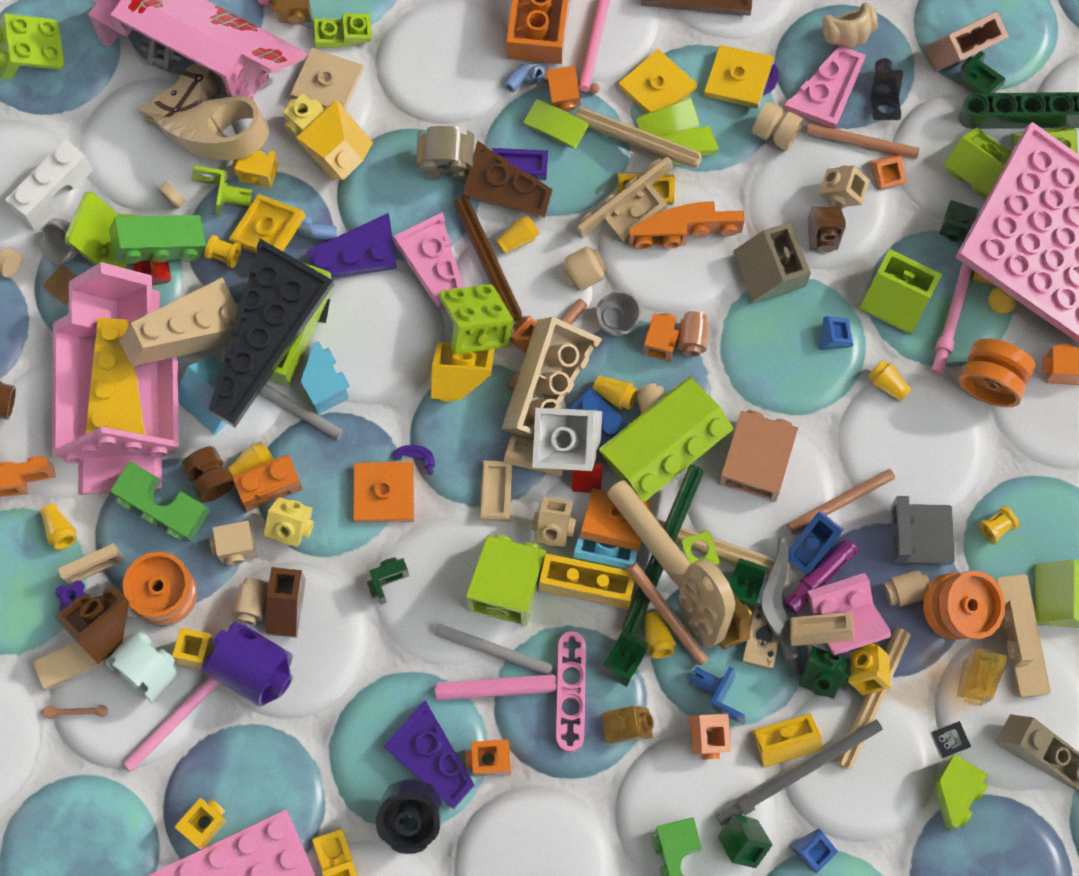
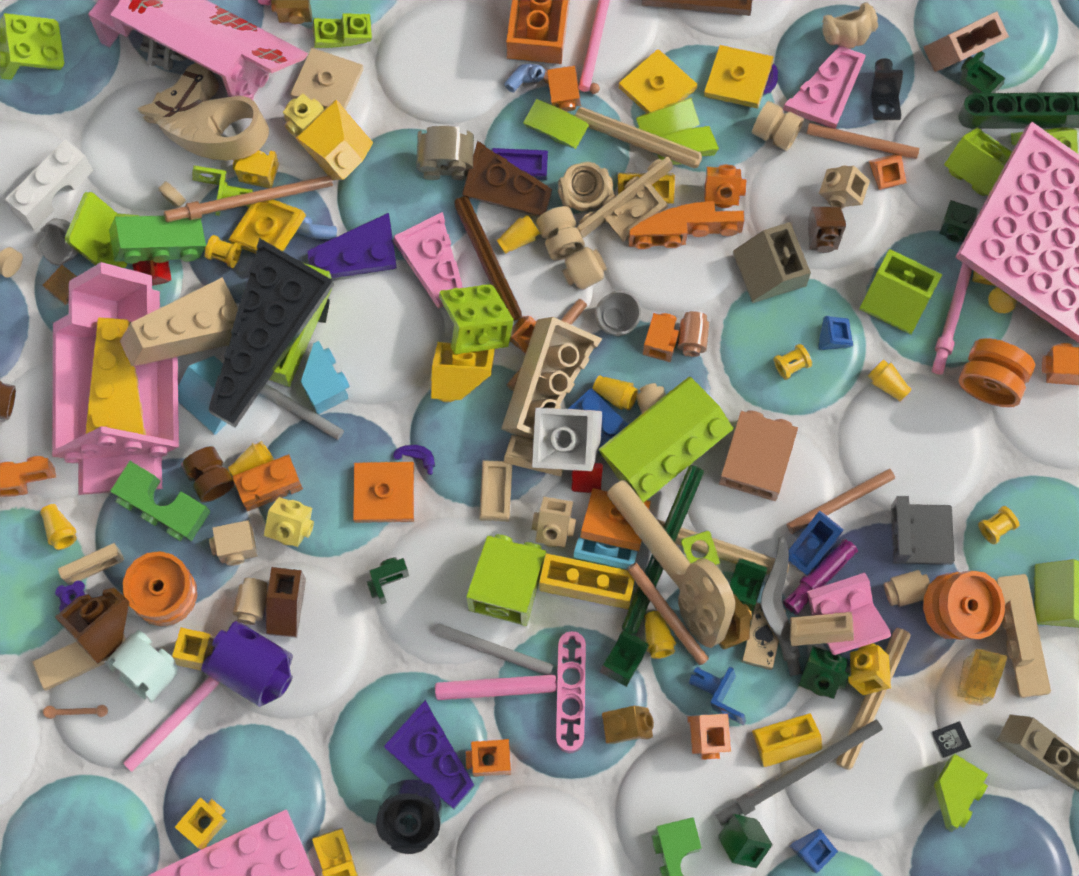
(195, 210): none -> nougat bar
(560, 232): none -> tan wheel
(585, 186): none -> tan hair
(724, 185): none -> orange brick
(799, 354): none -> yellow bush

